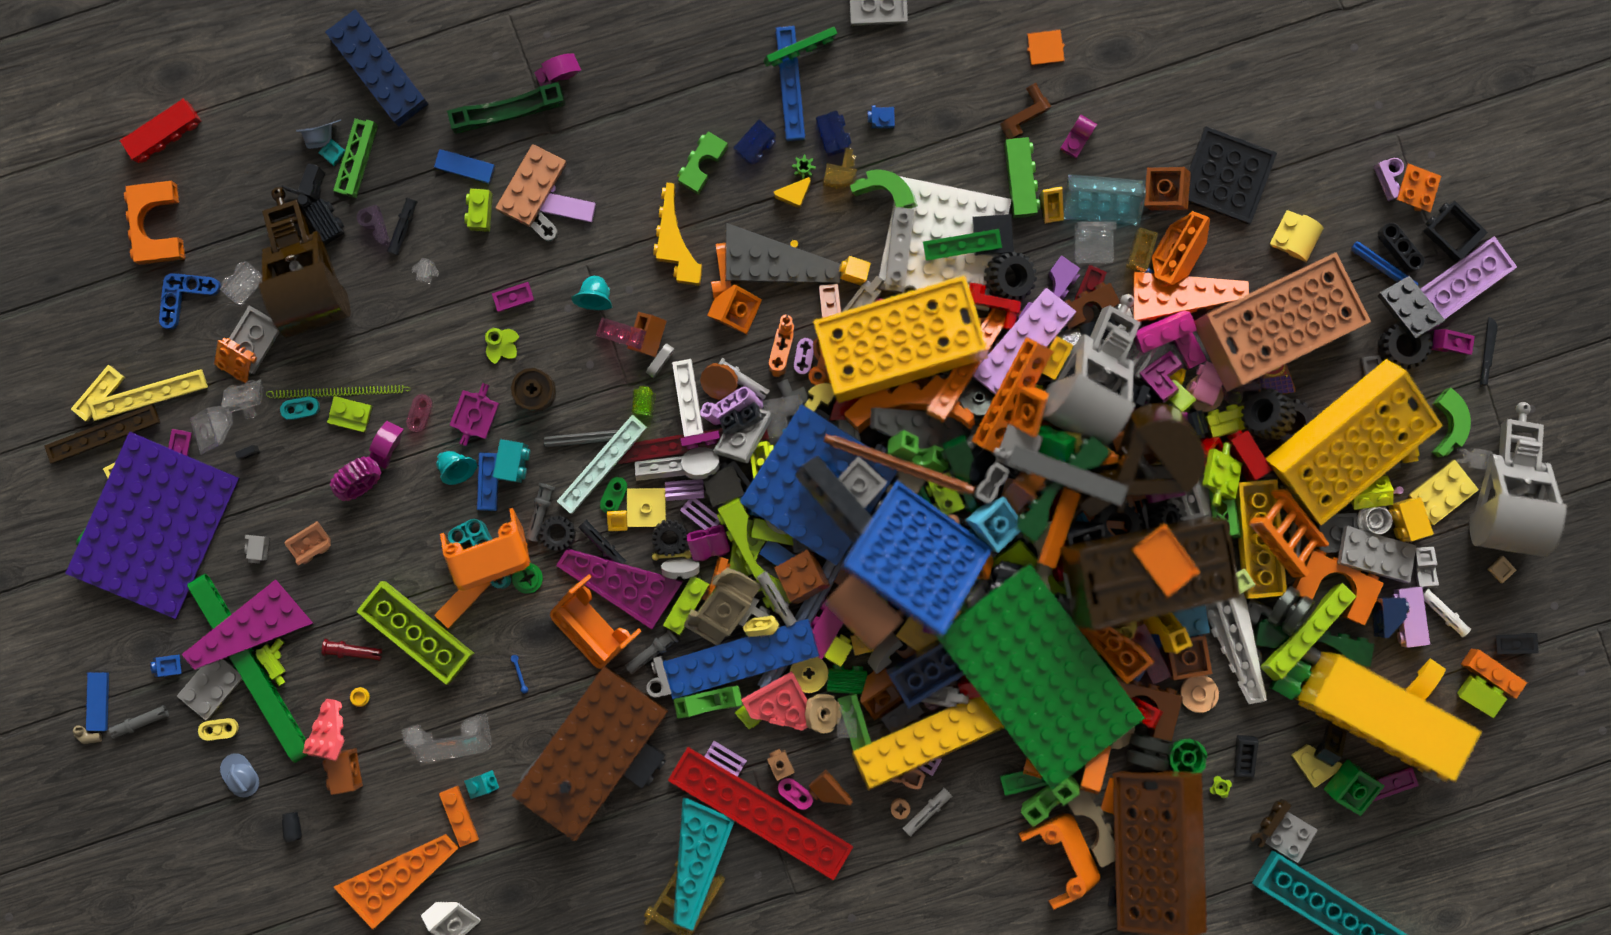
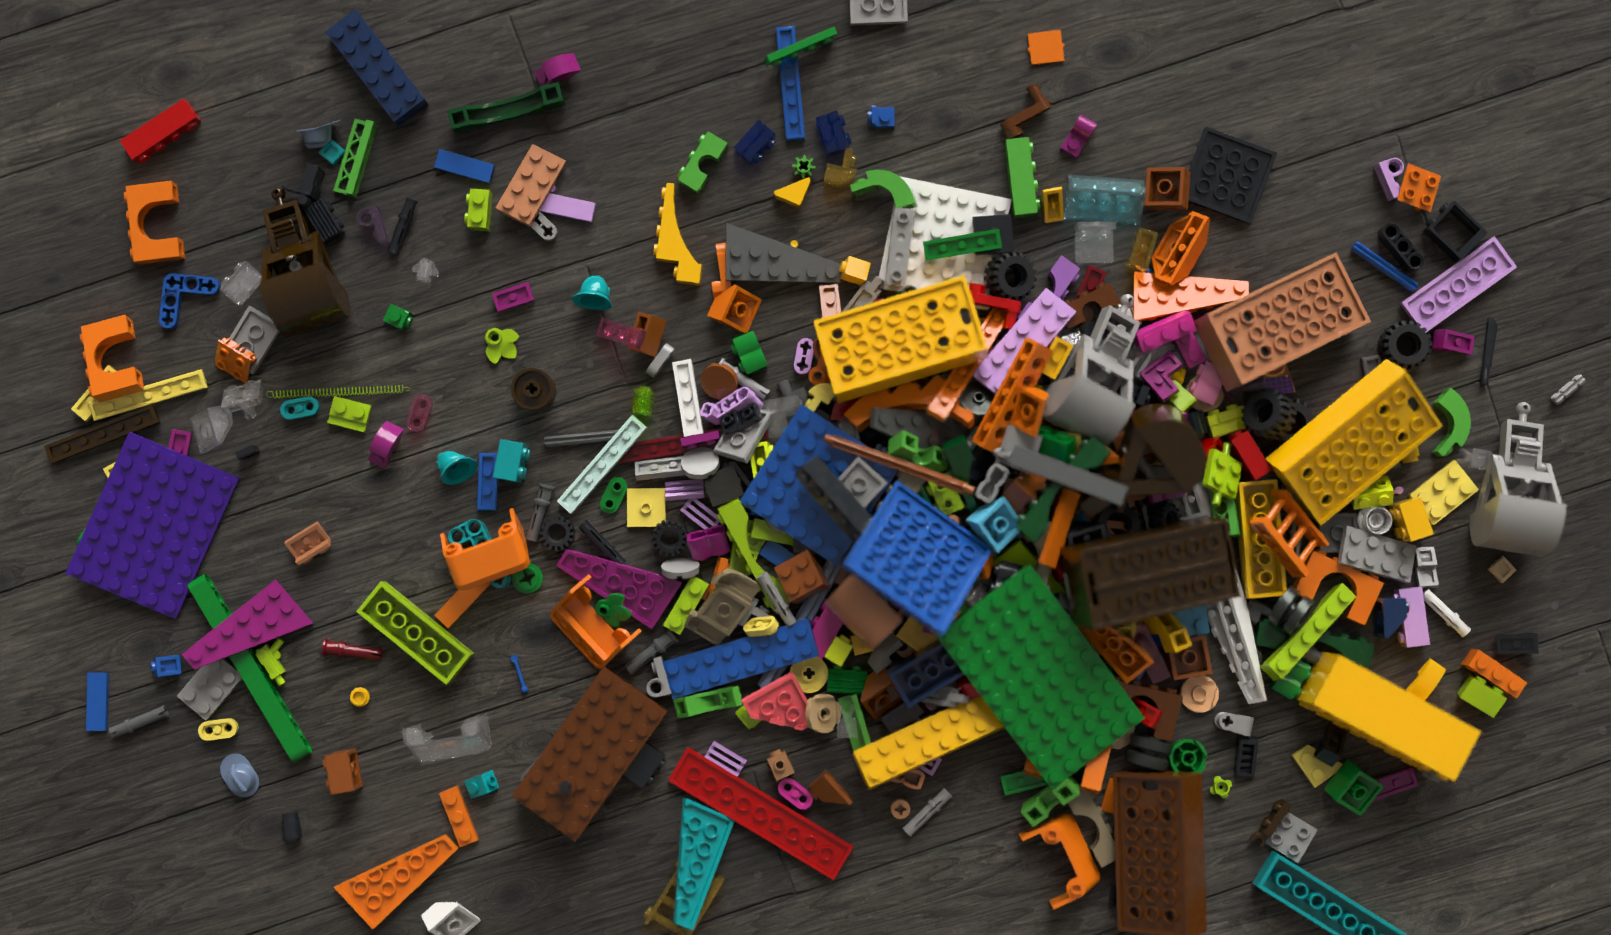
(86, 737): dark tan arm -> none
(96, 340): none -> orange arch
(256, 548): light grey brick -> none
(325, 735): coral plate -> none
(355, 478): magenta gear -> none
(398, 317): none -> green bracket
(474, 414): magenta plate -> none
(615, 611): none -> green plate
(617, 520): yellow tile -> none
(687, 554): light yellow hinge -> none
(750, 353): none -> green brick
(781, 356): orange beam -> none
(1166, 560): orange piece -> none
(1236, 723): none -> light grey piece
(1244, 580): yellowish green tile -> none
(1297, 235): light yellow brick -> none
(1411, 308): plate -> none
(1568, 389): none -> light grey axle

